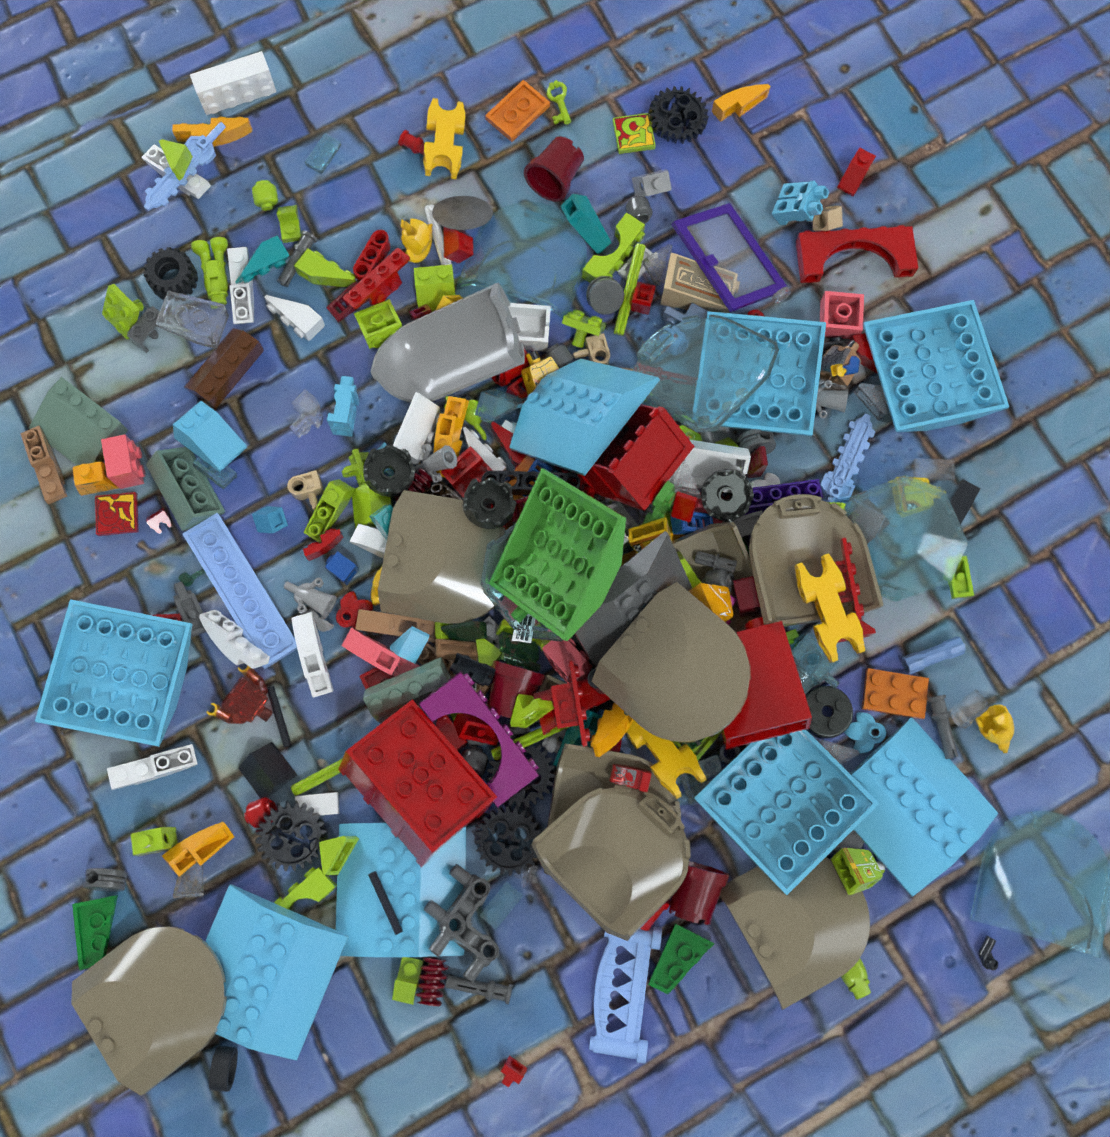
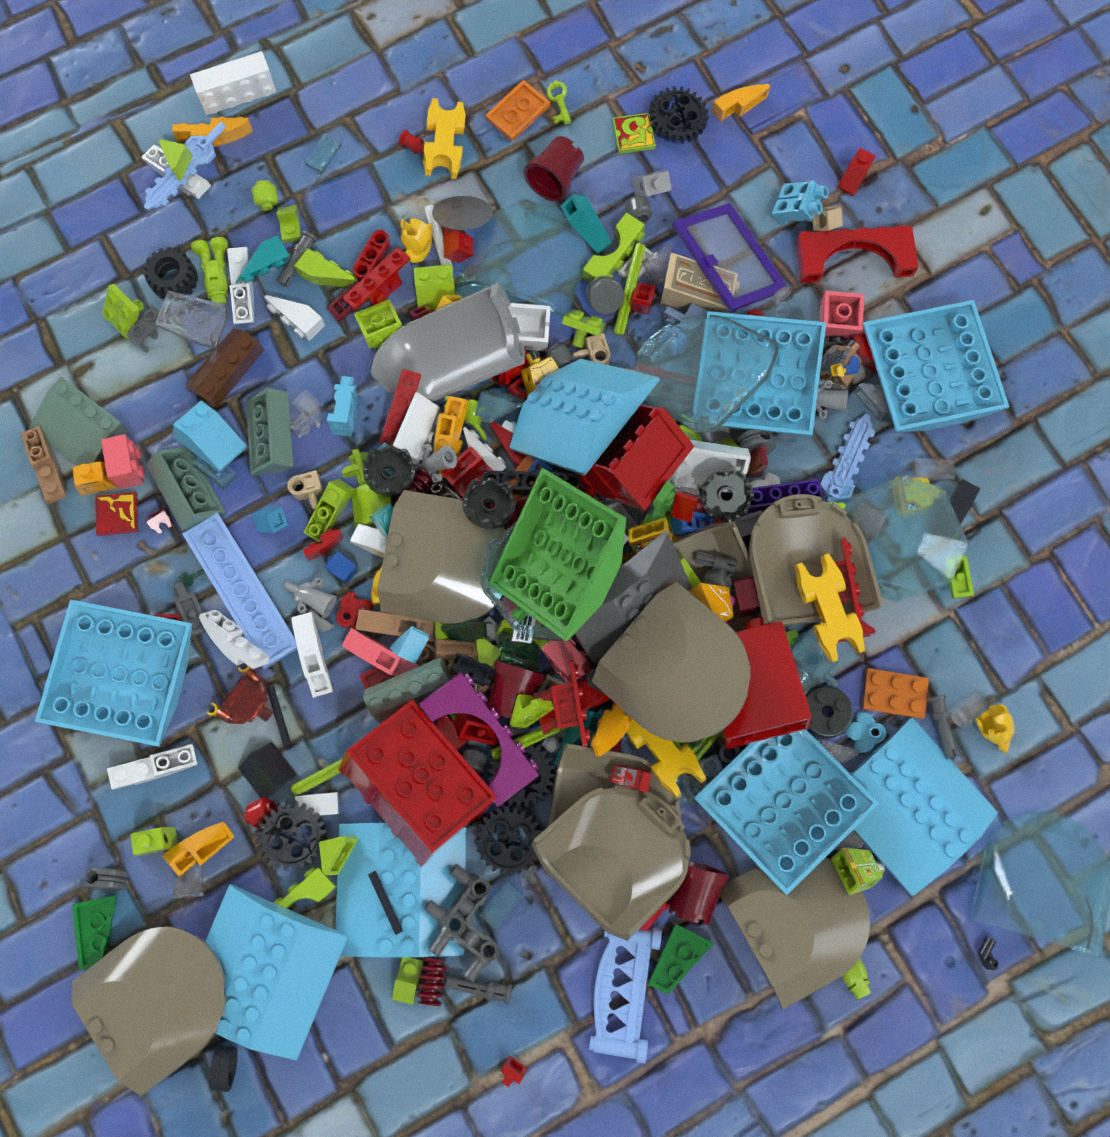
(269, 432): none -> sand green slope
(402, 398): none -> red bracket
(919, 660): medium blue axle -> none

